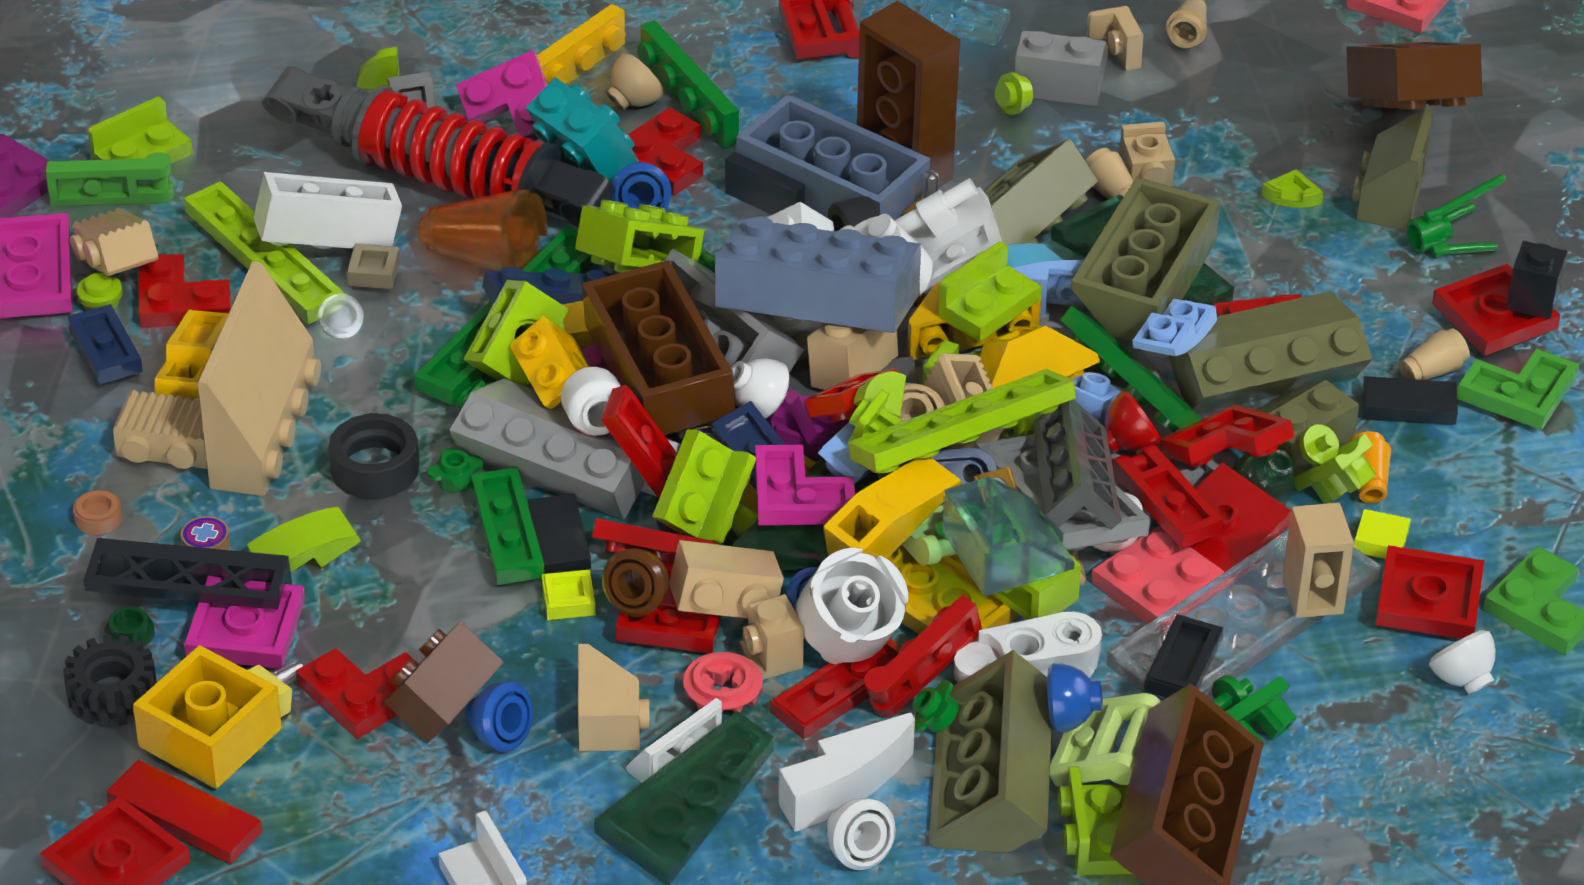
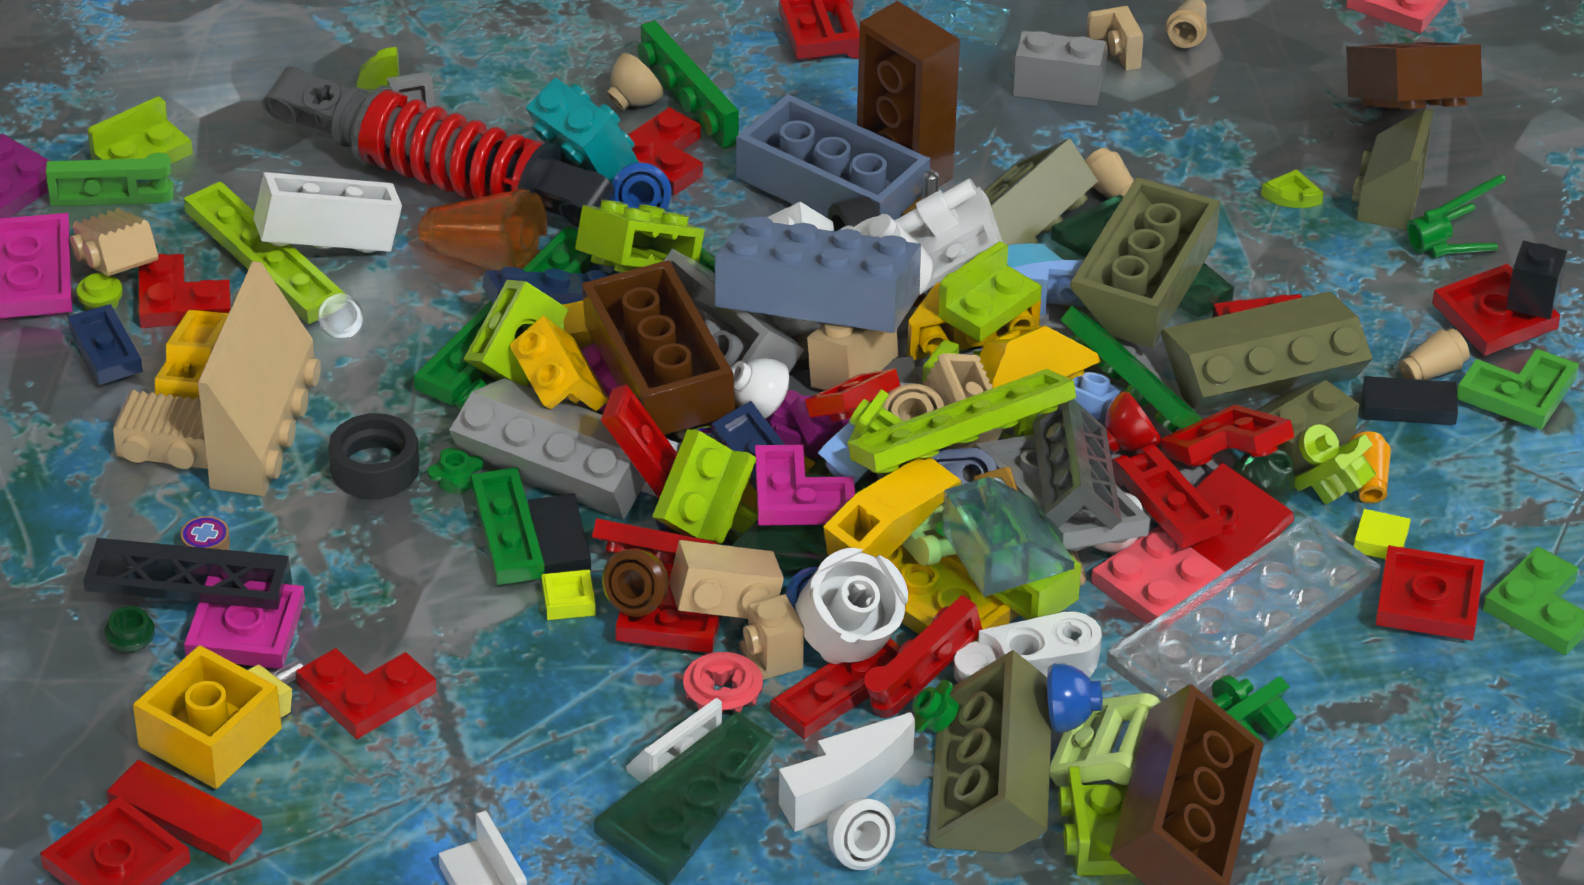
(97, 512): nougat tile -> none
(106, 661): black tyre -> none
(314, 535): lime slope -> none
(373, 266): dark tan plate -> none
(443, 681): brick -> none
(501, 716): blue brick -> none
(505, 89): dark pink plate -> none
(584, 45): yellow plate -> none
(586, 397): white head -> none
(608, 704): tan slope -> none
(761, 185): black tile -> none
(890, 382): lime tile -> none
(1014, 93): lime plate -> none
(1147, 152): tan brick -> none
(1177, 329): light blue slope -> none
(1183, 656): black tile -> none
(1318, 560): tan brick -> none
(1467, 662): white brick -> none

